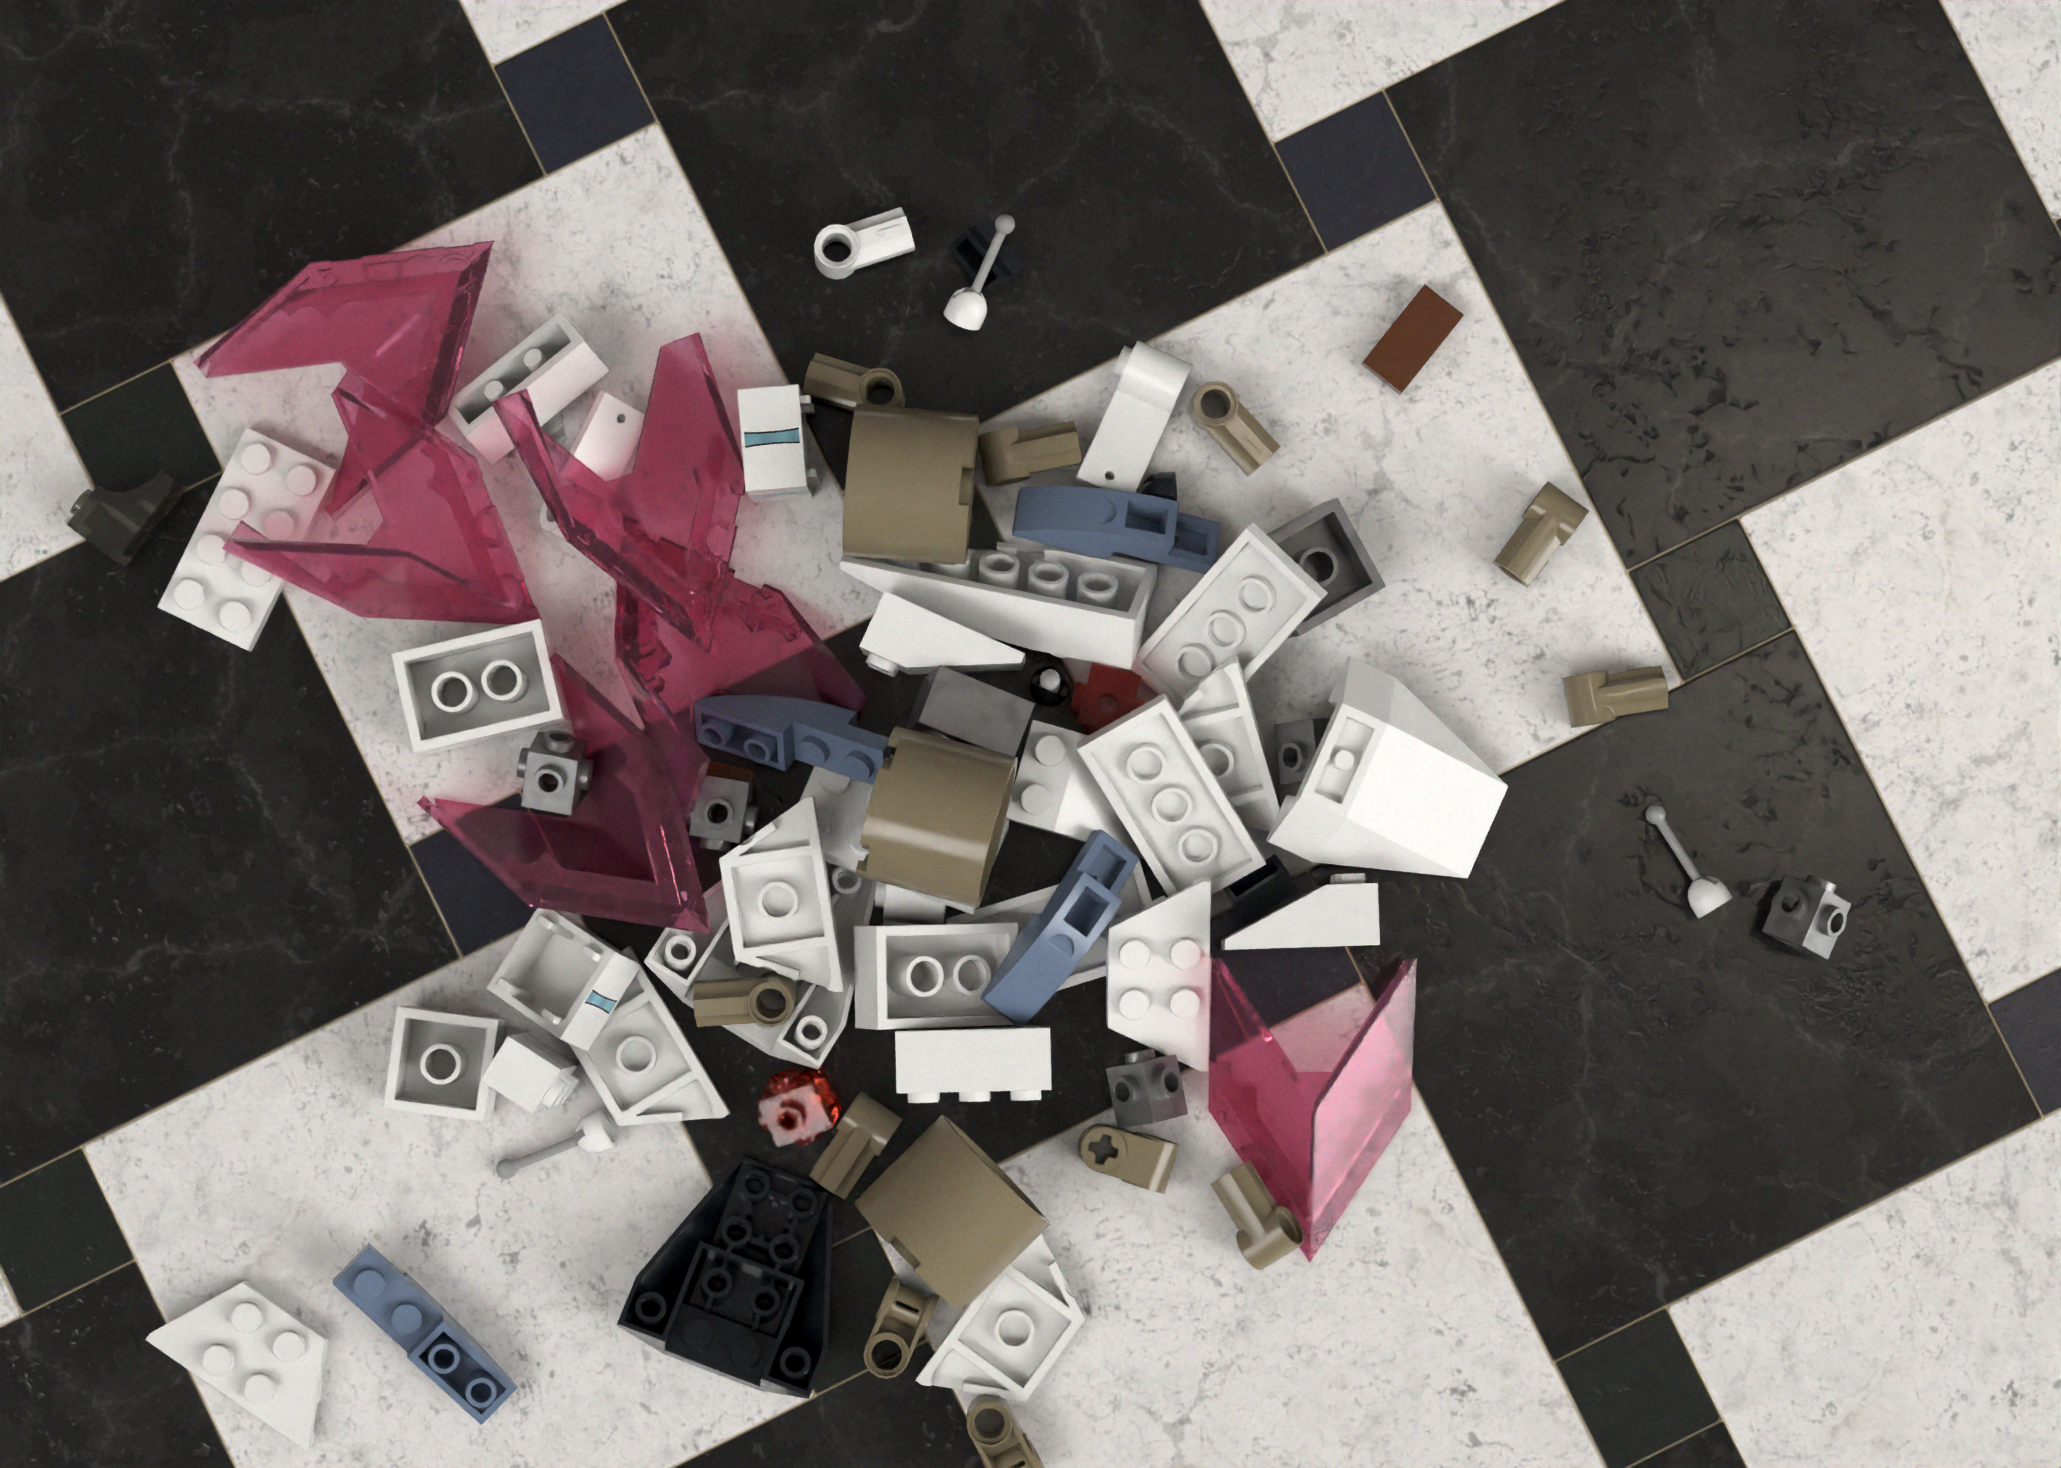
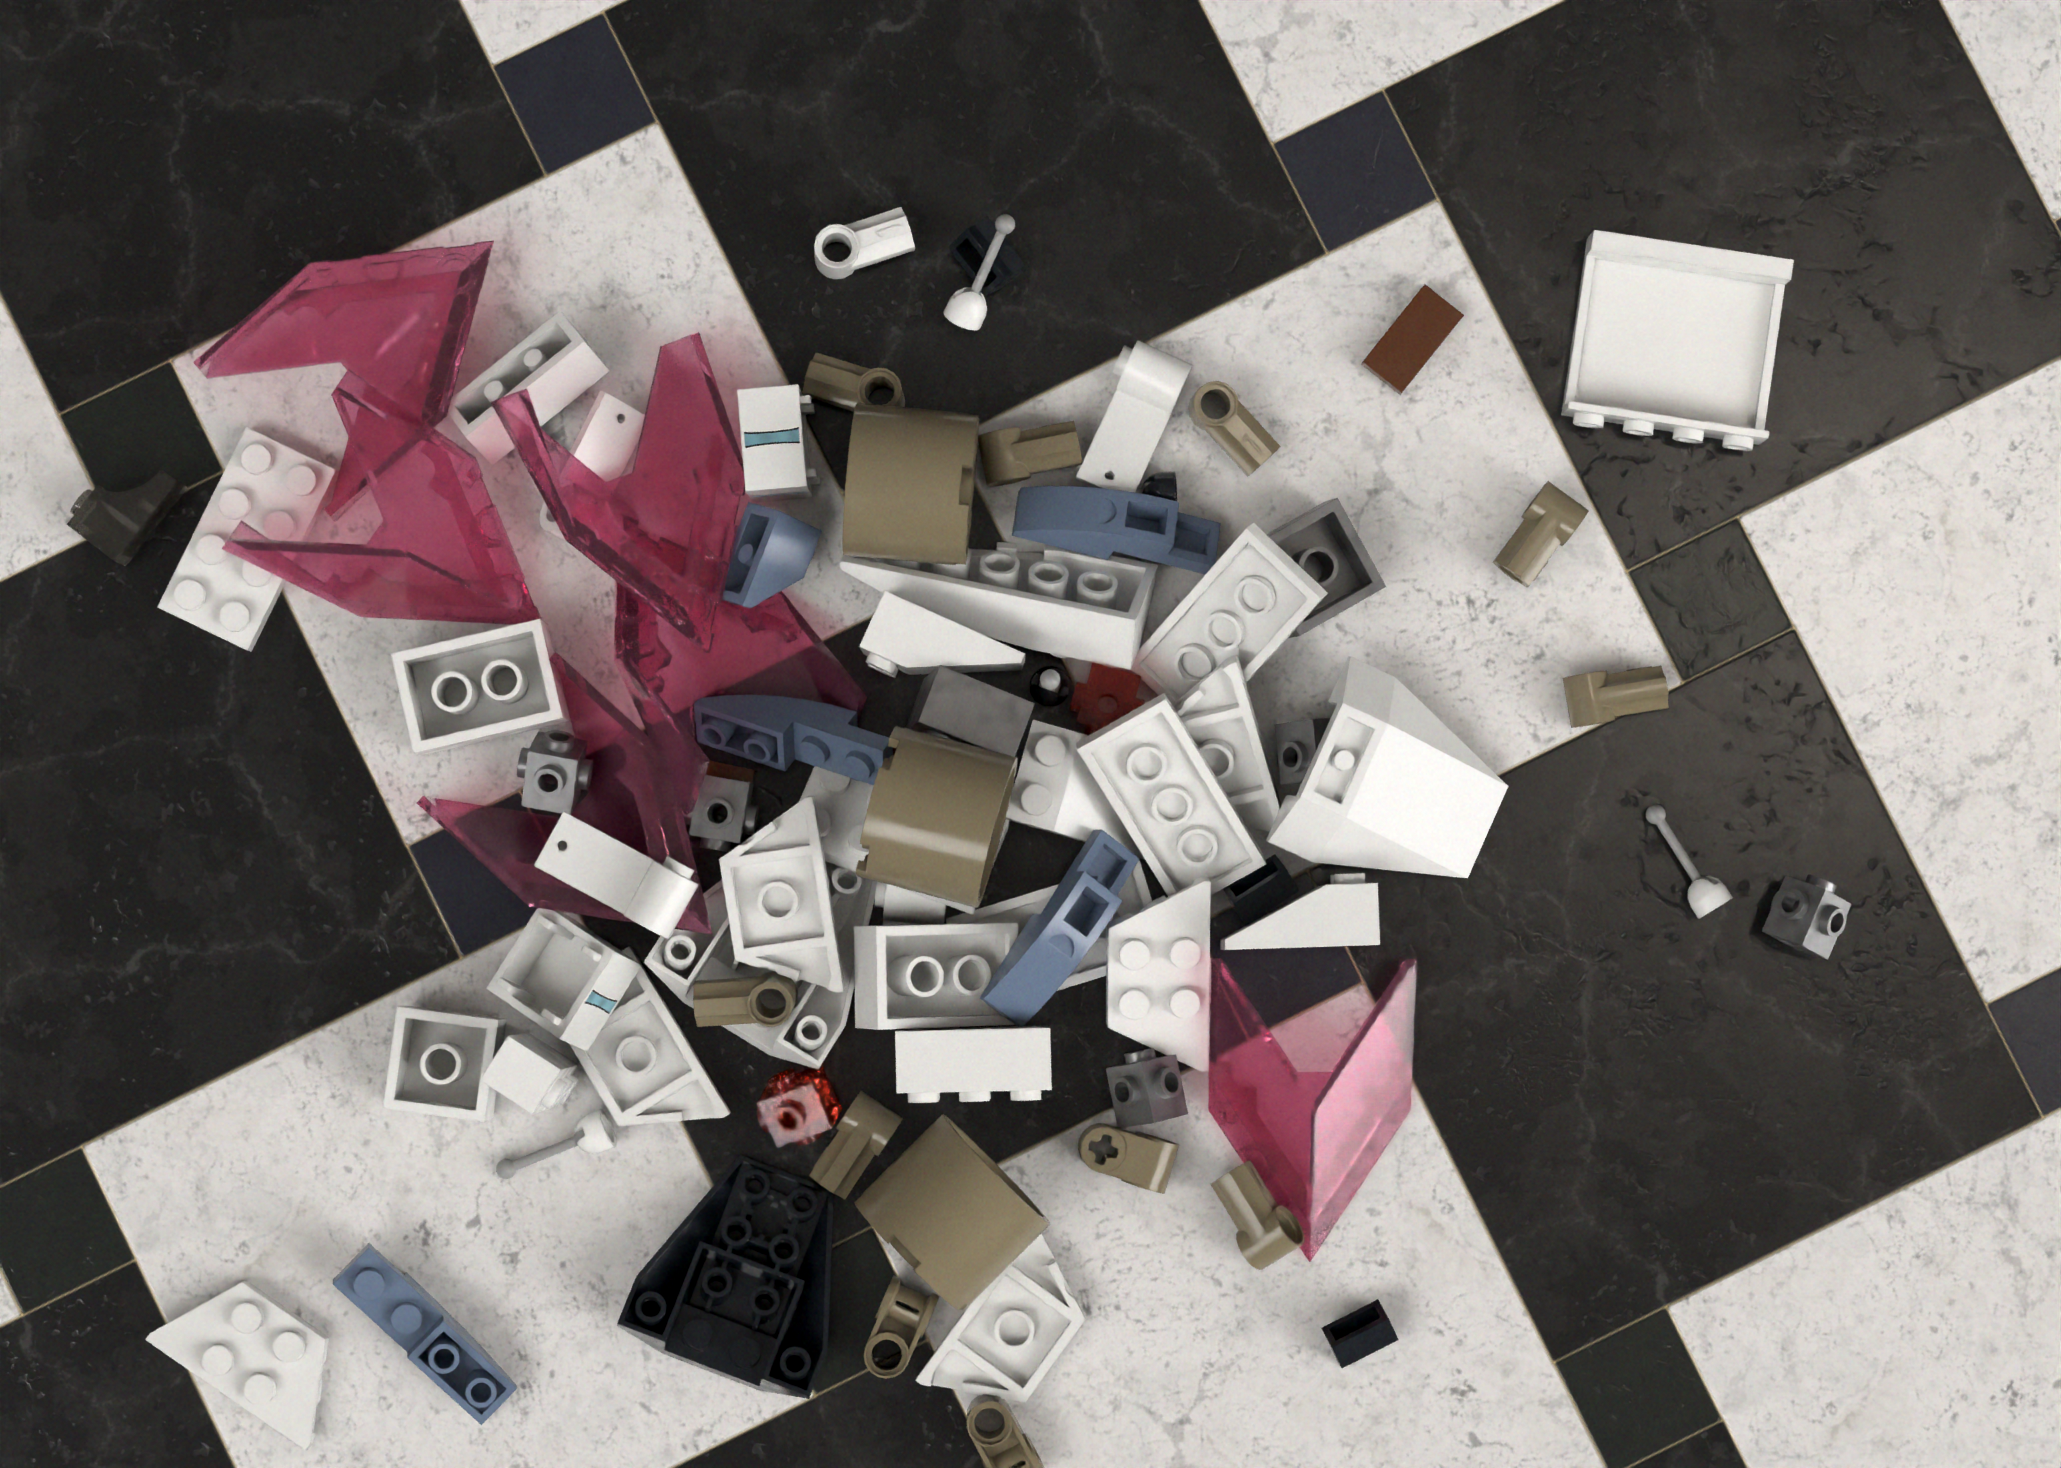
(618, 874): none -> white door
(767, 555): none -> sand blue slope
(1359, 1333): none -> black piece
(1675, 339): none -> white panel

